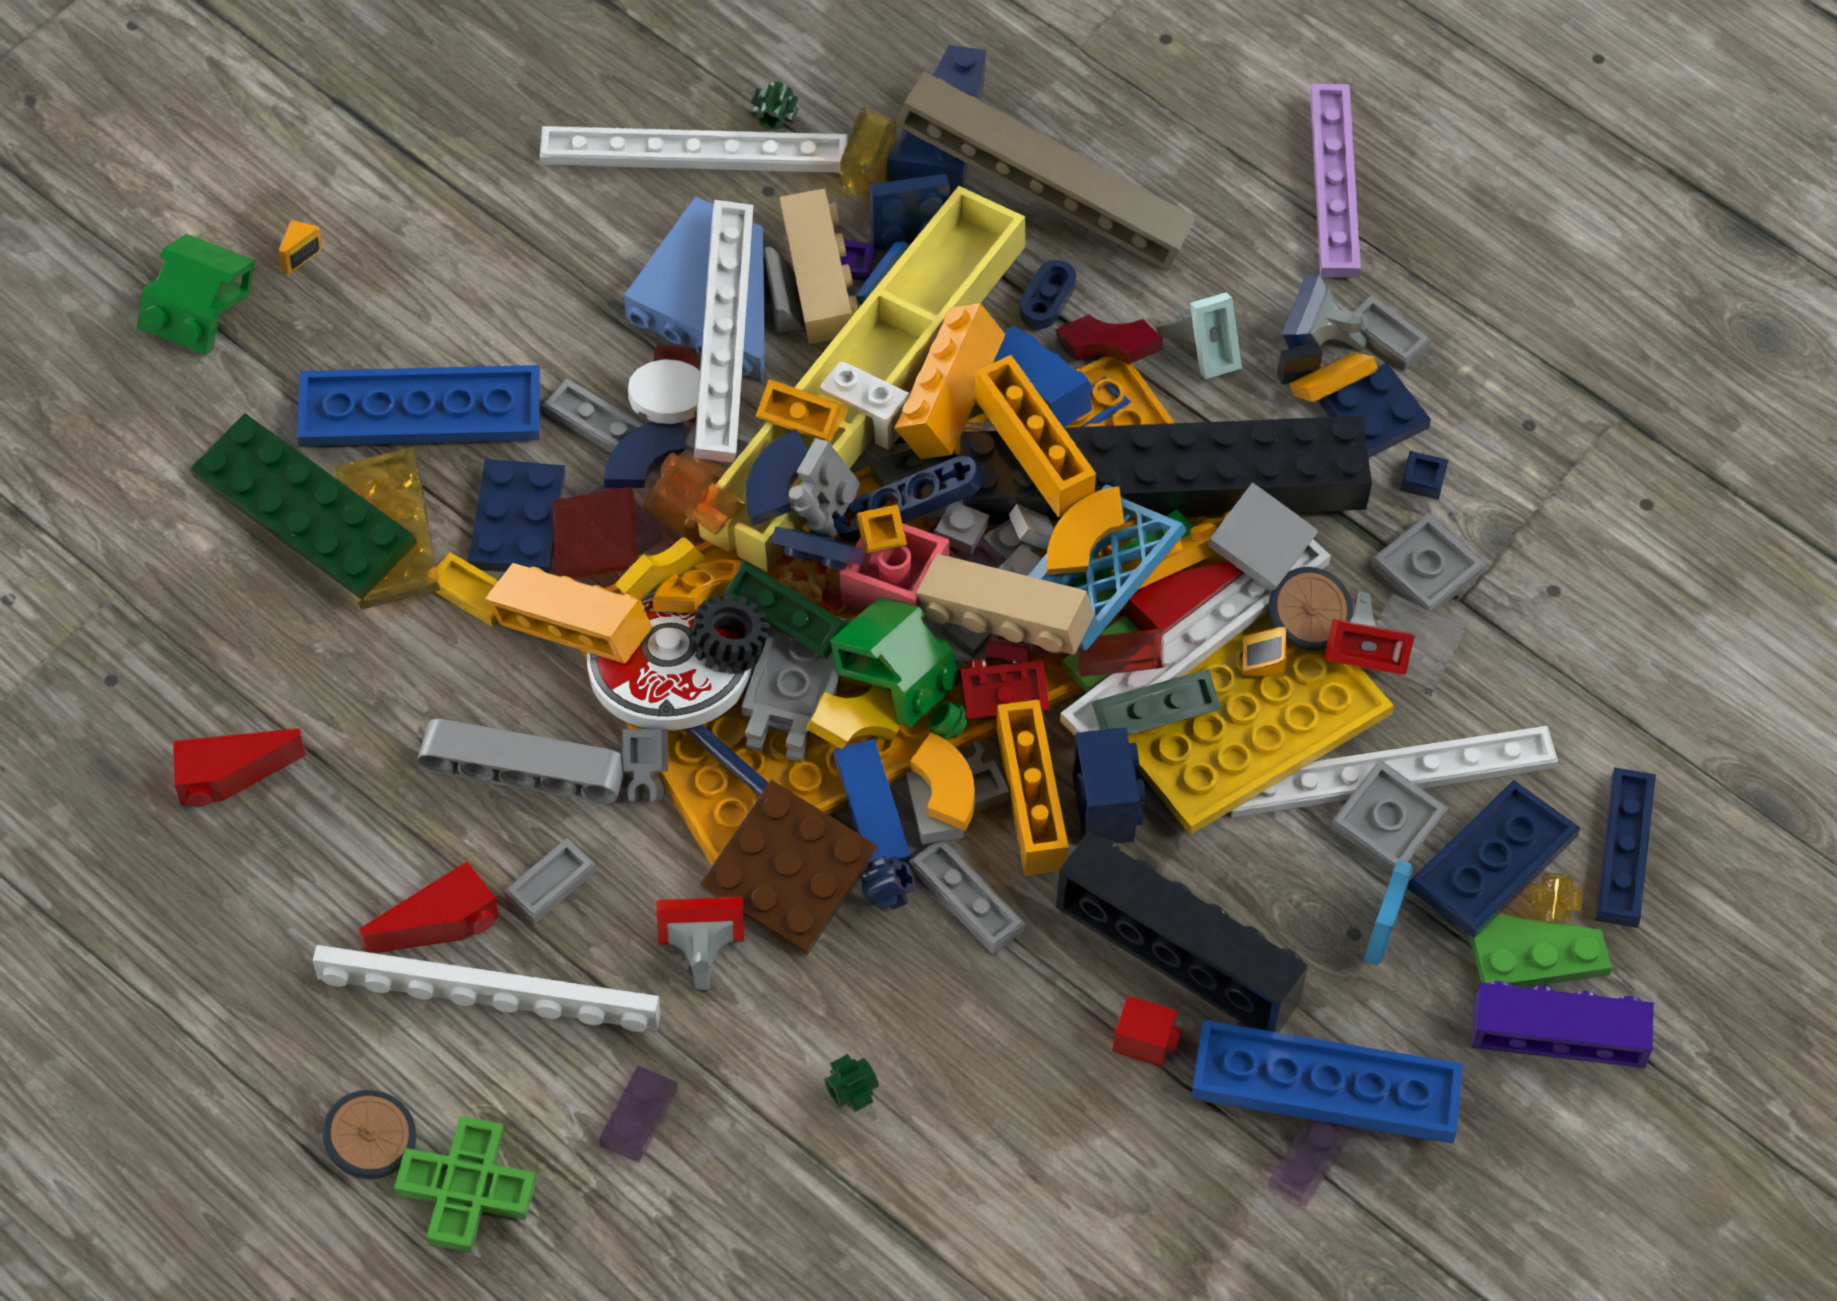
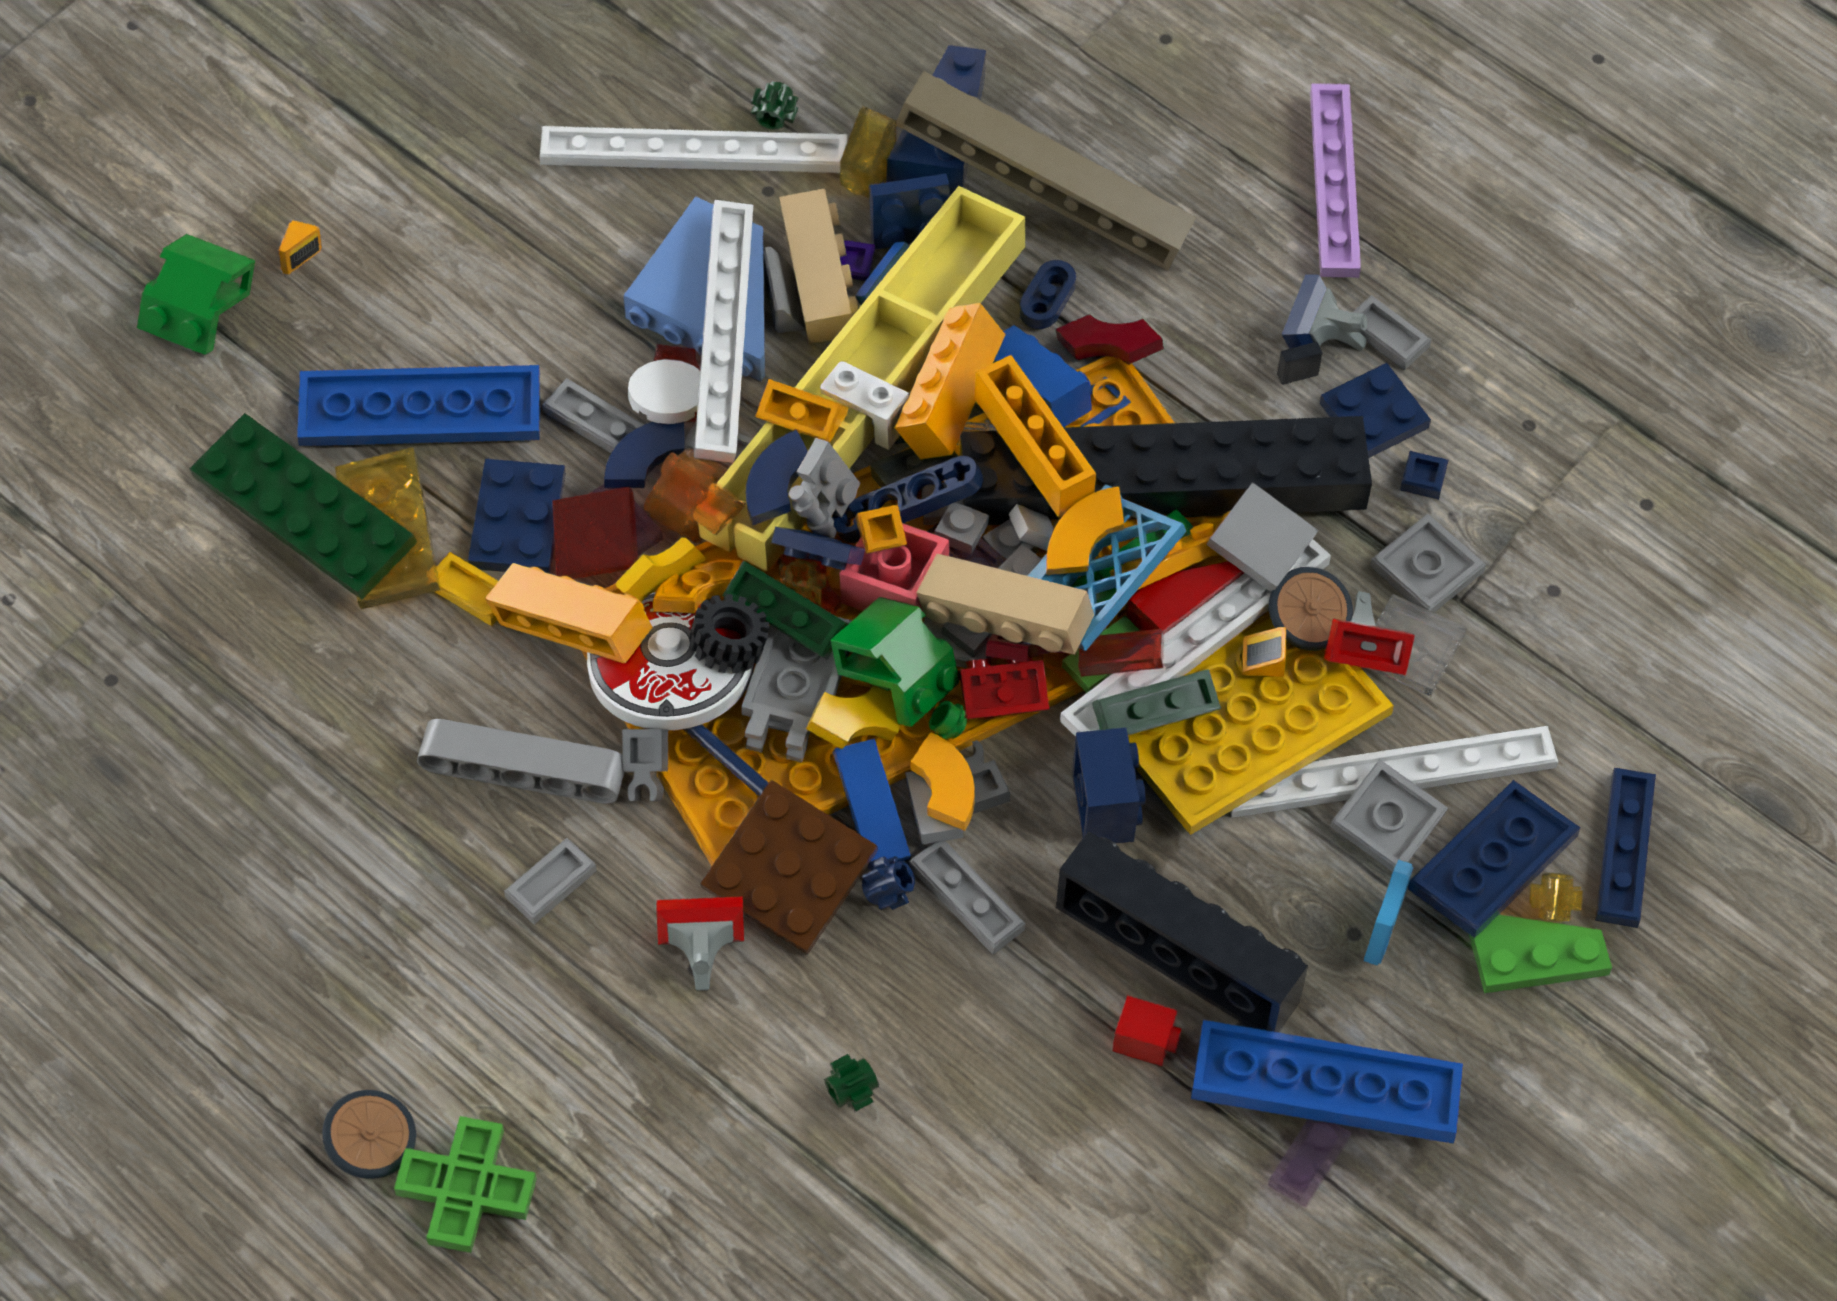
(225, 765): red slope -> none
(437, 914): red slope -> none
(501, 990): white plate -> none
(638, 1114): clear purple plate -> none
(1031, 787): light orange brick -> none
(1213, 330): light aqua piece -> none
(1333, 377): light orange tile -> none
(1562, 1024): dark purple brick -> none

